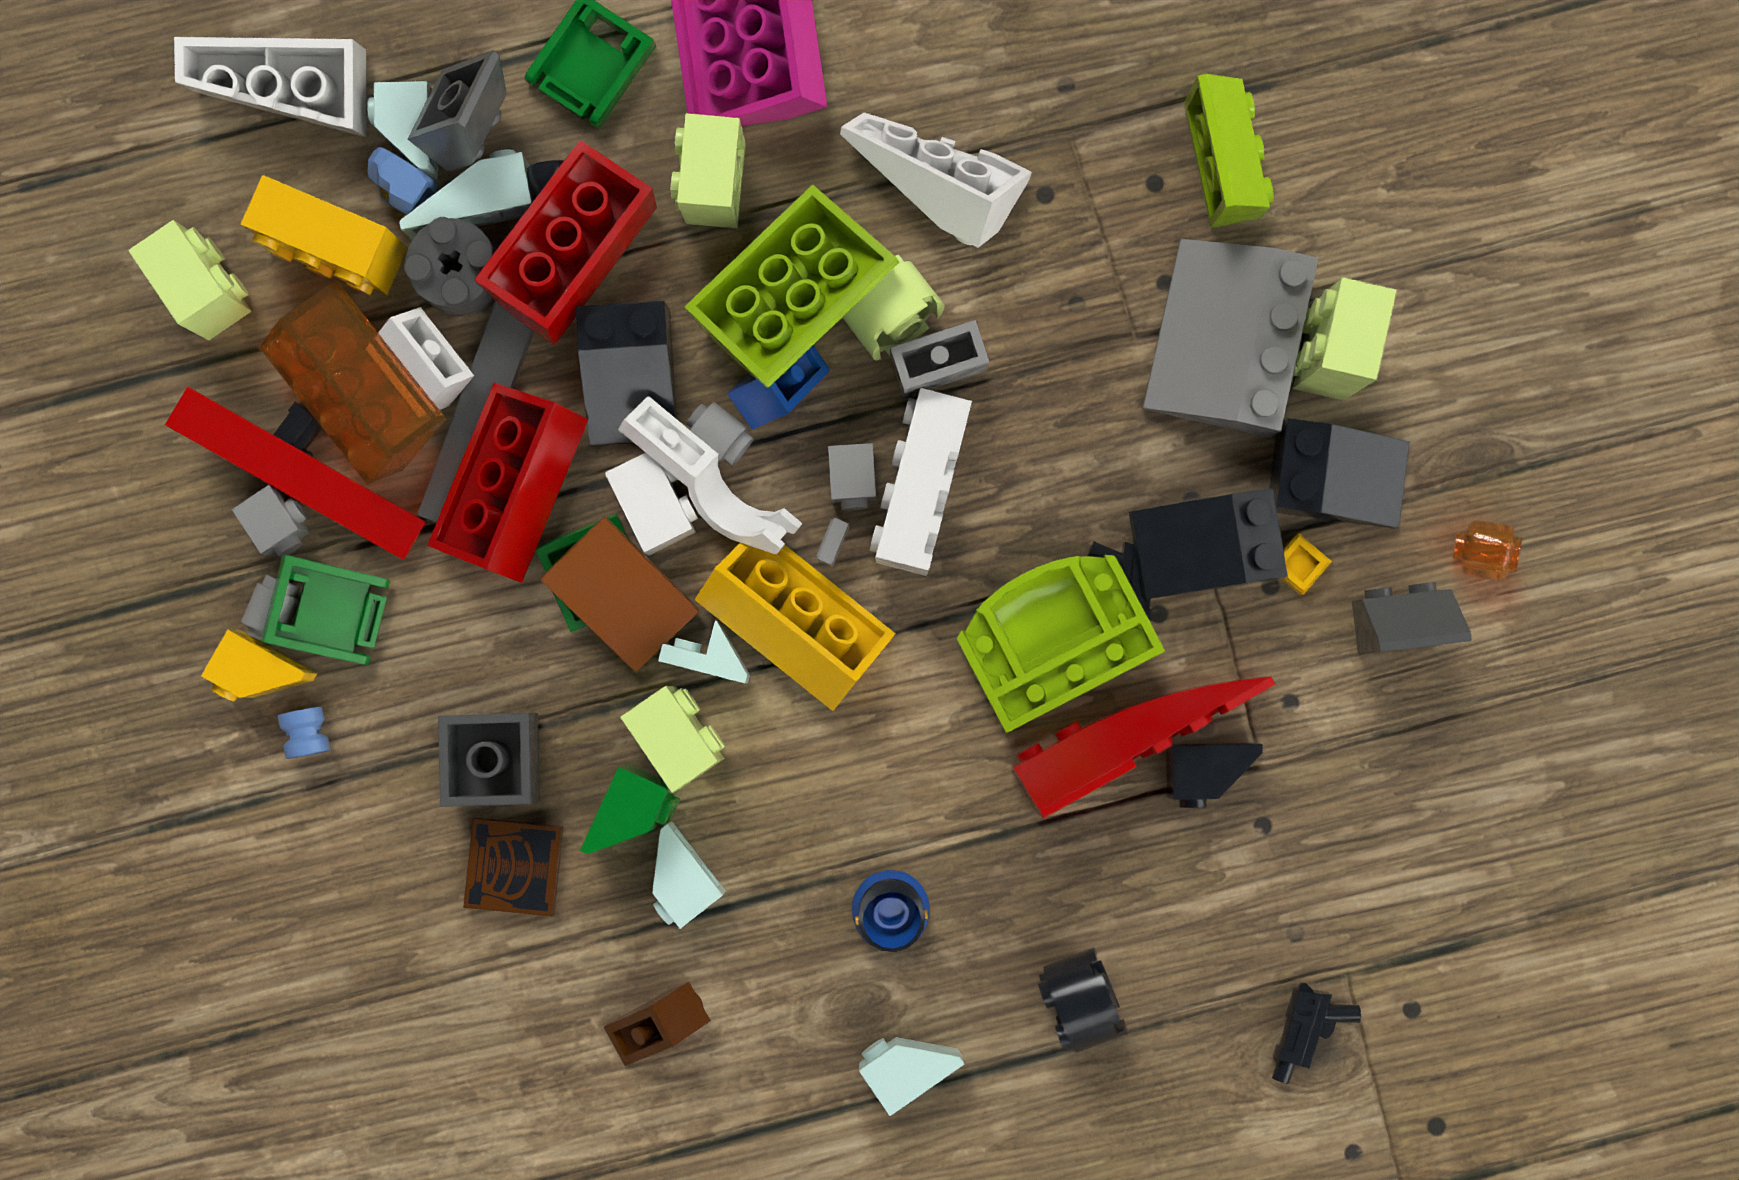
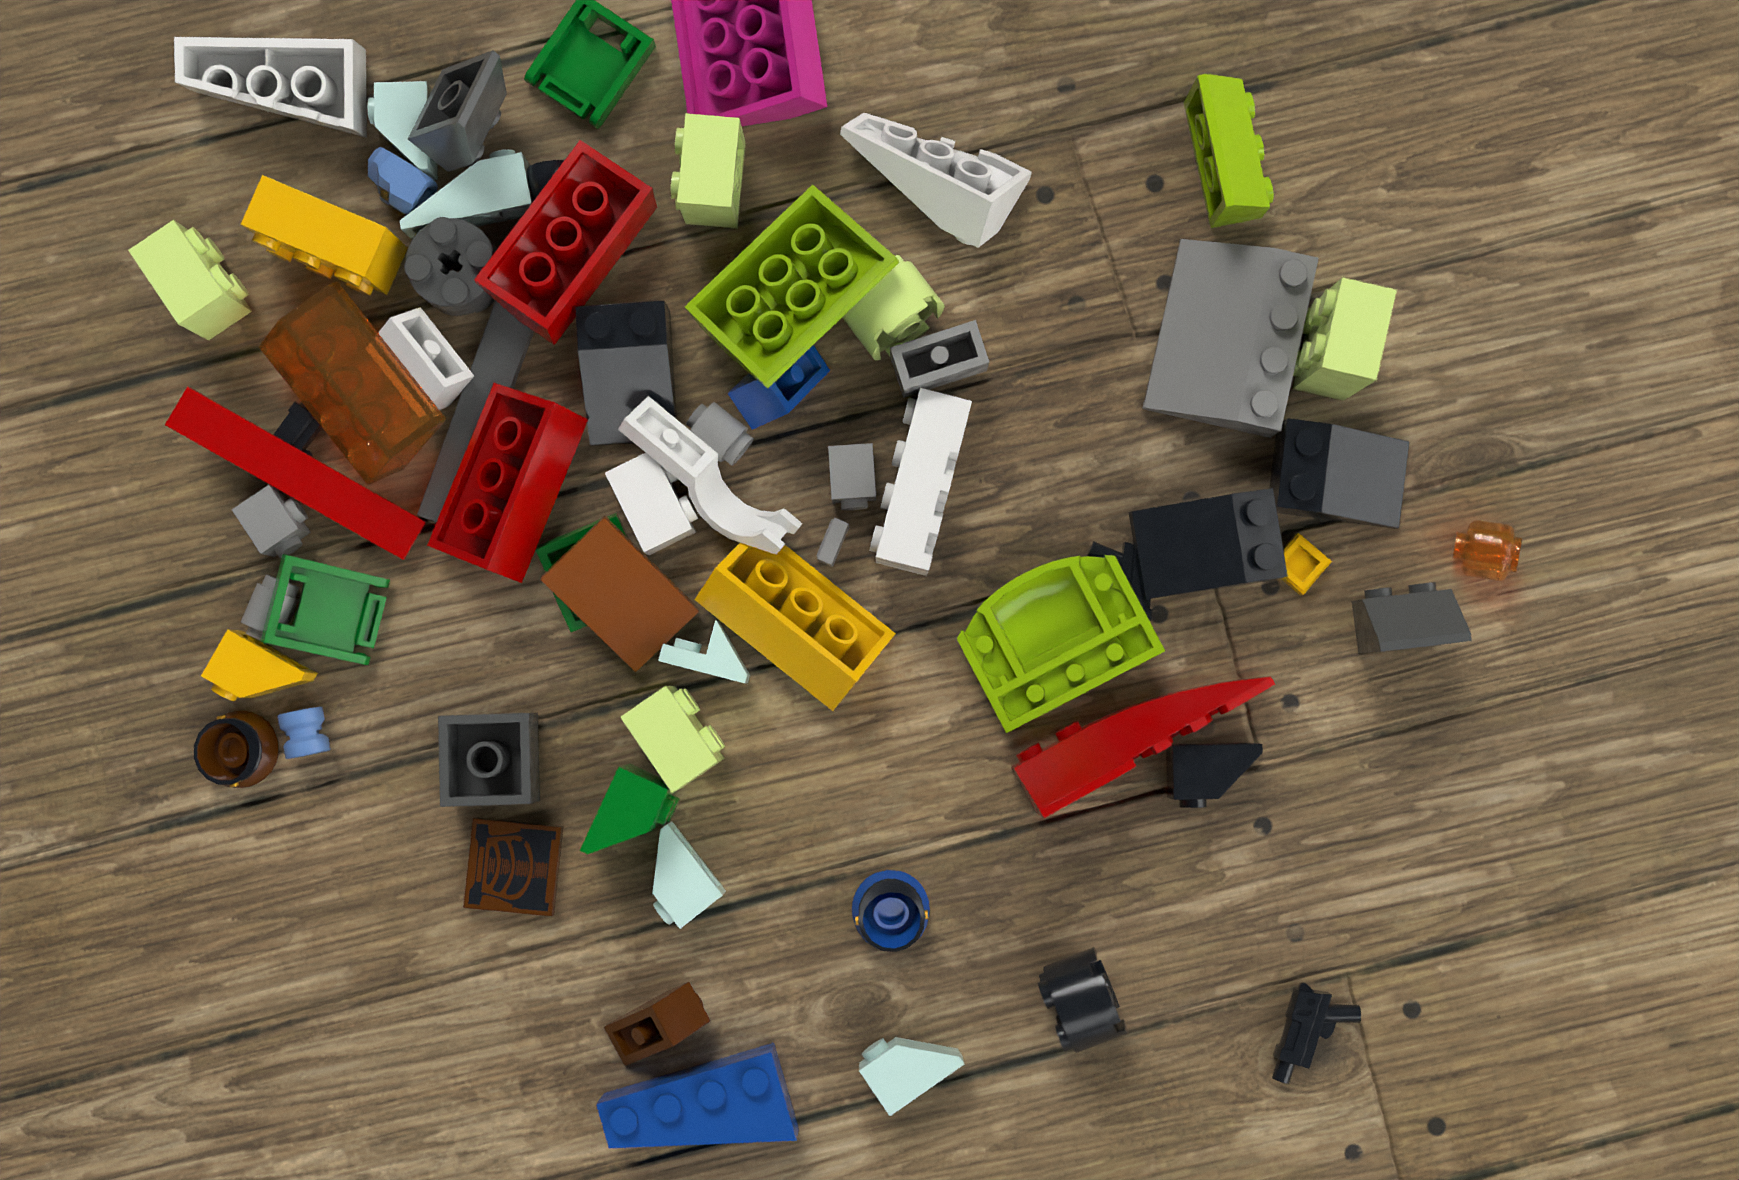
(236, 749): none -> reddish brown piece
(710, 1103): none -> blue wedge

